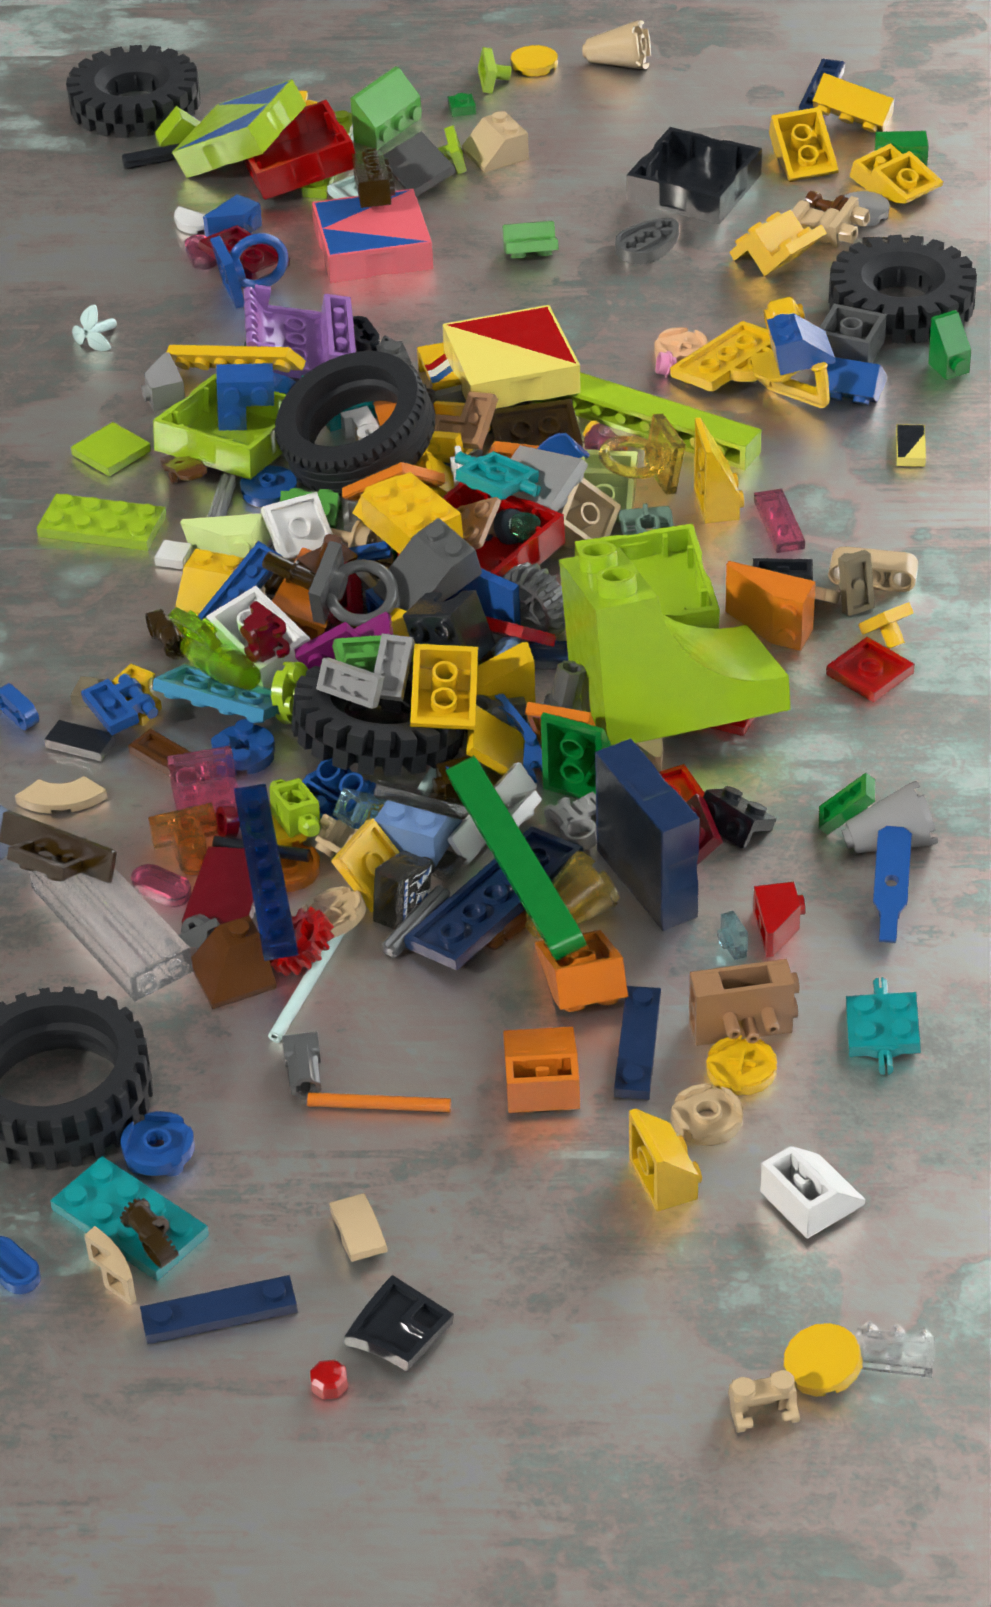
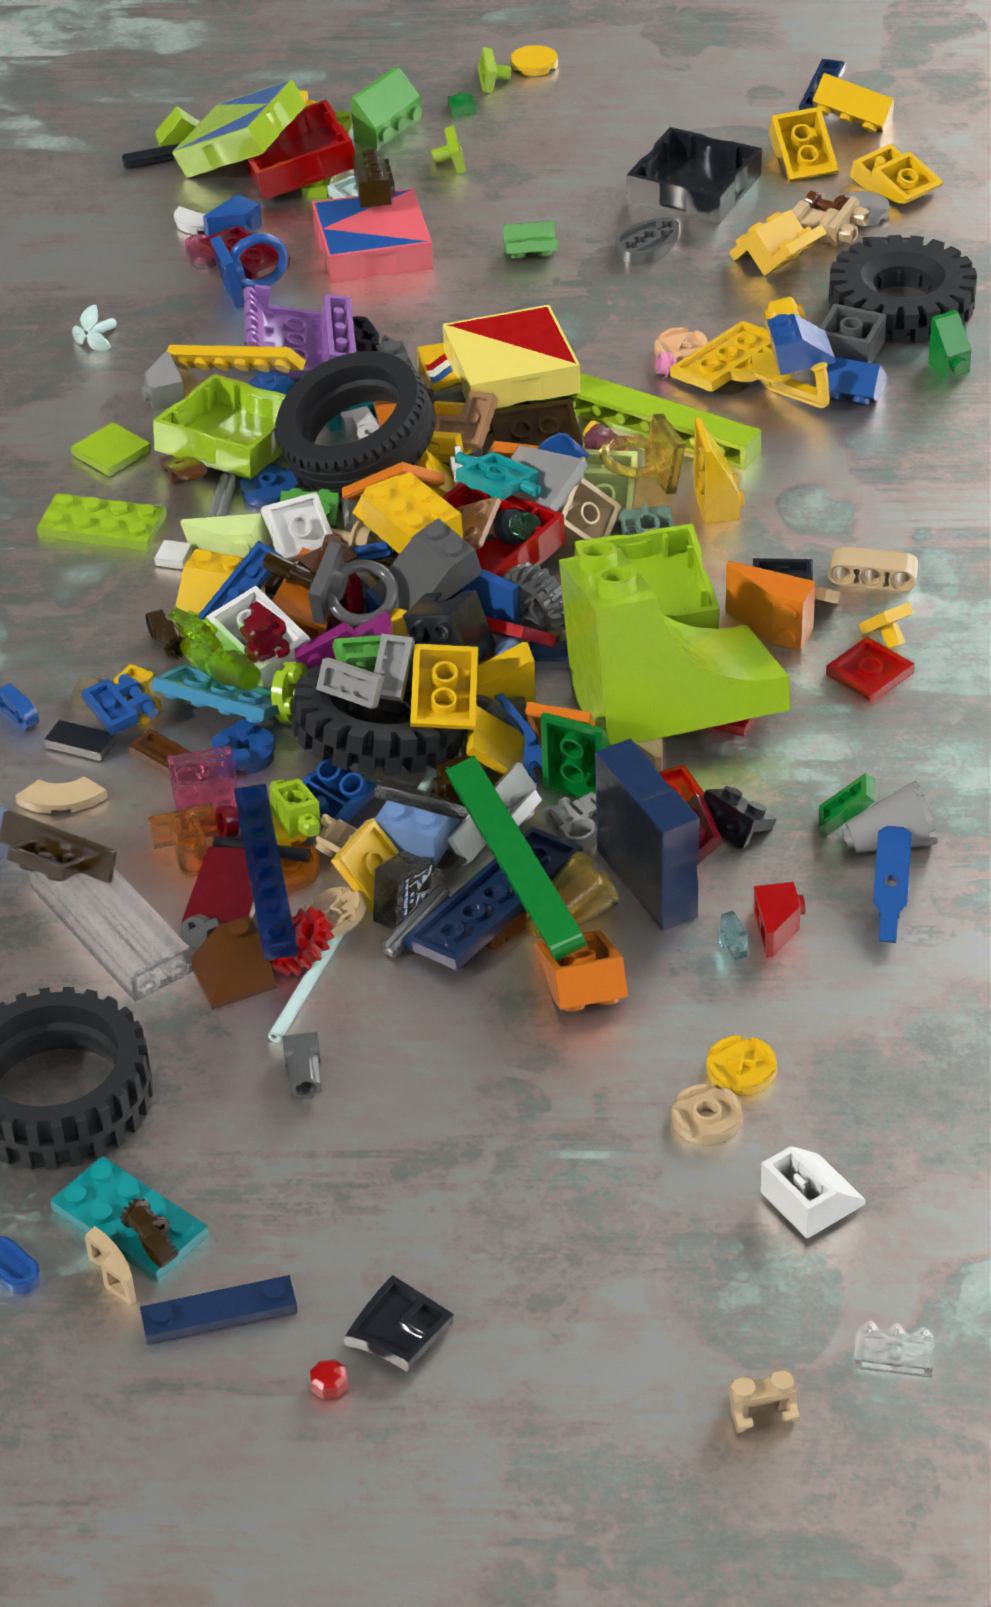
(98, 82): black tyre -> none
(160, 1160): blue plate -> none
(161, 885): clear pink tile -> none
(241, 387): blue brick -> none
(358, 1227): tan slope -> none
(367, 807): clear light blue leg -> none
(379, 1102): orange bar -> none
(419, 164): dark grey tile -> none
(497, 142): tan slope -> none
(541, 1069): orange slope -> none
(567, 686): dark grey piece -> none
(620, 47): tan cone -> none
(637, 1043): dark blue plate -> none
(662, 1161): yellow slope -> none
(742, 1001): medium nougat piece -> none
(779, 520): clear pink tile -> none
(823, 1359): yellow tile -> none
(856, 582): dark tan tile -> none
(883, 1025): teal plate -> none
(905, 141): green slope -> none
(910, 445): tile -> none

